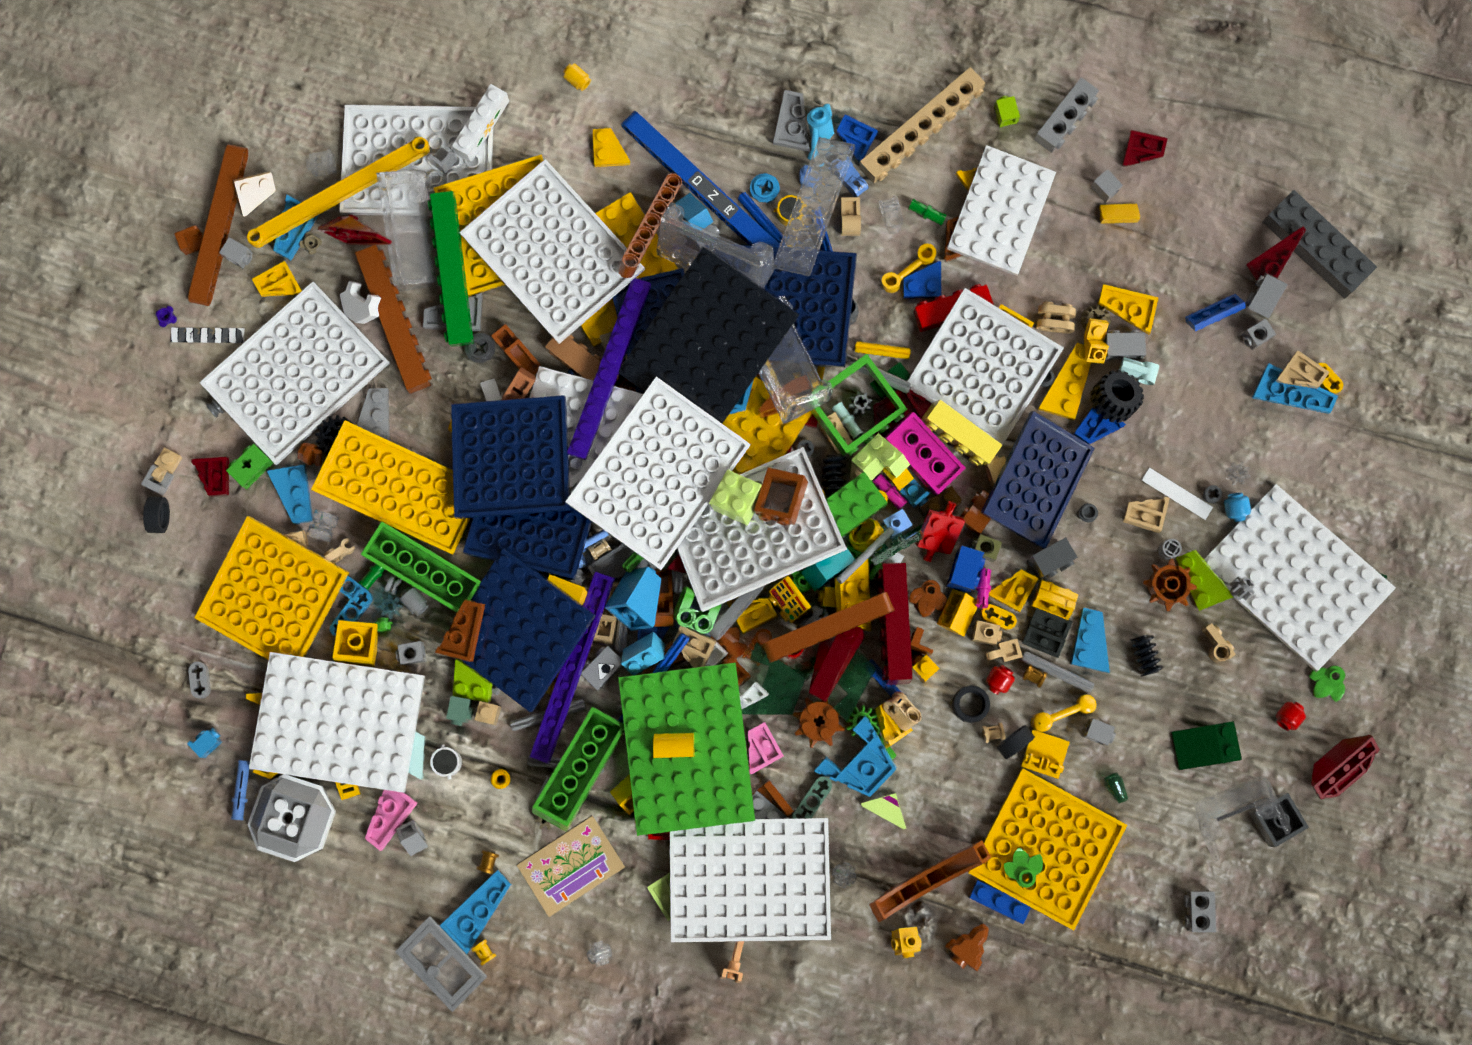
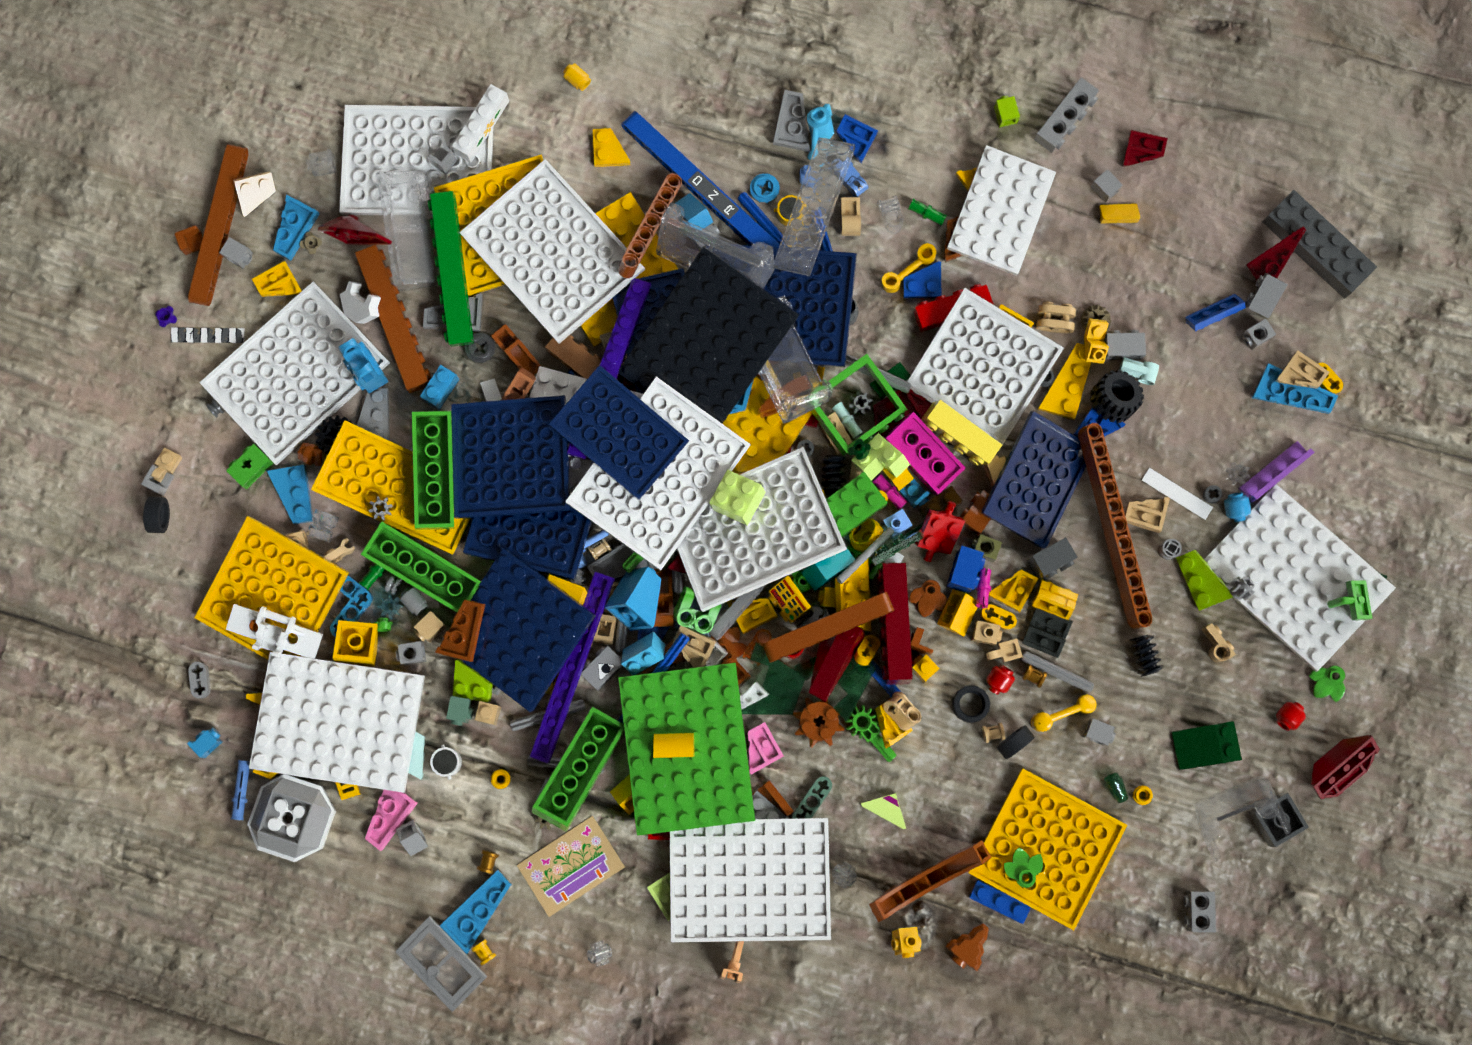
(213, 475): dark red wing -> none
(271, 637): none -> white piece
(337, 193): yellow piece -> none
(363, 365): none -> dark azure brick
(379, 502): none -> light grey gear
(429, 627): none -> tan brick
(433, 470): none -> bright green brick
(439, 387): none -> dark azure brick
(619, 432): none -> dark blue plate
(786, 478): dark orange window -> none
(863, 452): none -> dark green plate
(867, 768): dark azure wing -> none
(869, 651): none -> yellow beam
(882, 350): yellow axle -> none
(968, 80): tan brick -> none
(1045, 754): yellow hinge -> none
(1088, 512): dark grey plate -> none
(1090, 642): dark azure wing -> none
(1112, 535): none -> dark orange beam
(1130, 306): yellow wing -> none
(1148, 795): none -> yellow plate
(1179, 589): dark orange brick -> none
(1275, 471): none -> medium lavender fence
(1357, 599): none -> bright green plate

